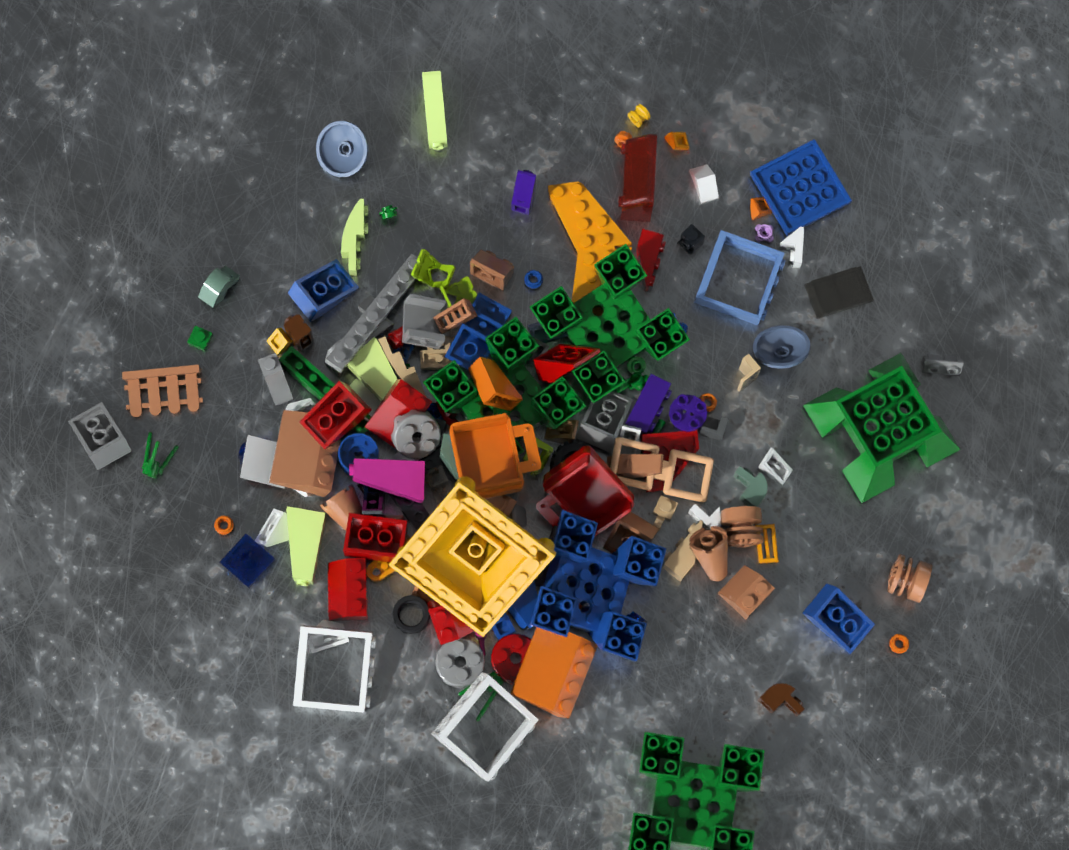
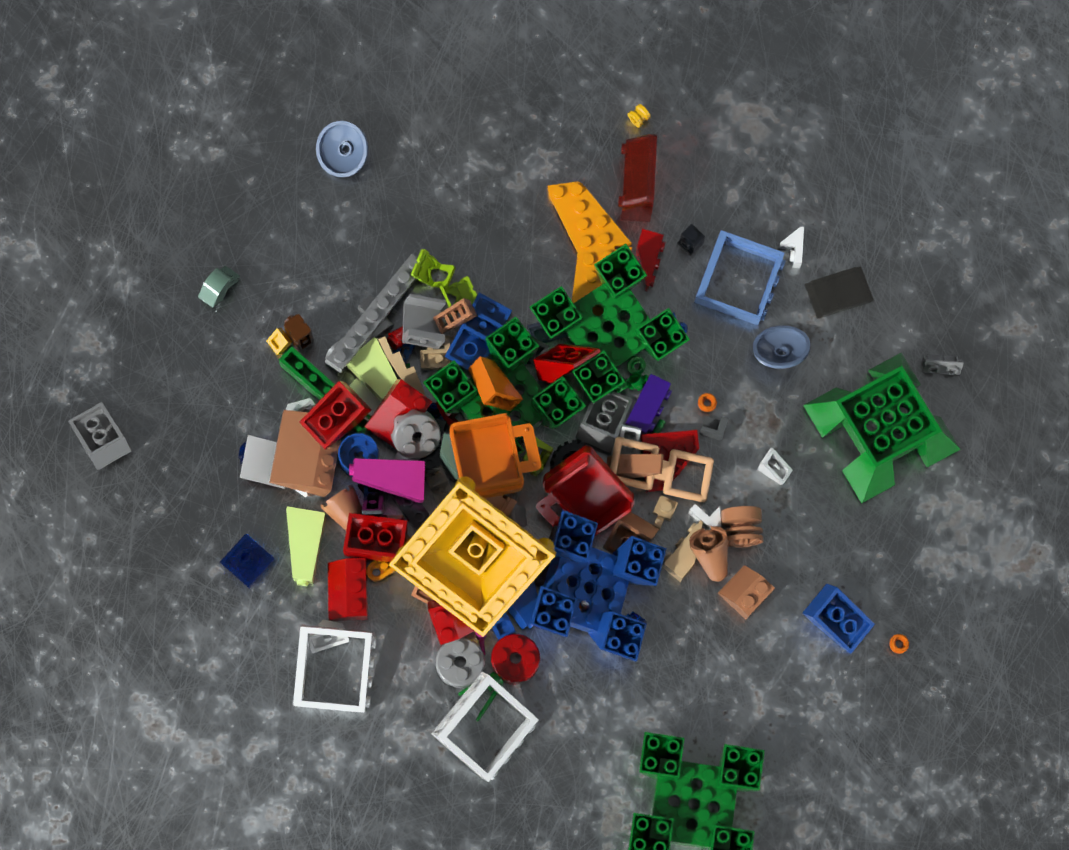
(150, 466): green plant -> none
(153, 385): nougat fence -> none
(200, 338): green plate -> none
(224, 519): orange plate -> none
(274, 530): white slope -> none
(275, 379): light grey slope -> none
(322, 289): blue slope -> none
(354, 230): yellowish green slope -> none
(388, 212): green plate -> none
(407, 600): black tyre -> none
(434, 110): yellowish green slope -> none
(491, 269): nougat slope -> none
(524, 192): dark purple slope -> none
(533, 274): blue plate -> none
(554, 671): orange slope -> none
(563, 433): medium nougat slope -> none
(621, 137): orange plate -> none
(677, 140): light orange slope -> none
(692, 405): dark purple plate -> none
(705, 183): white slope -> none
(750, 370): tan panel -> none
(756, 486): sand green brick -> none
(759, 208): orange slope -> none
(768, 229): lavender plate -> none
(768, 560): light orange tile -> none
(780, 694): reddish brown brick -> none
(800, 187): blue plate -> none
(907, 577): nougat wheel -> none

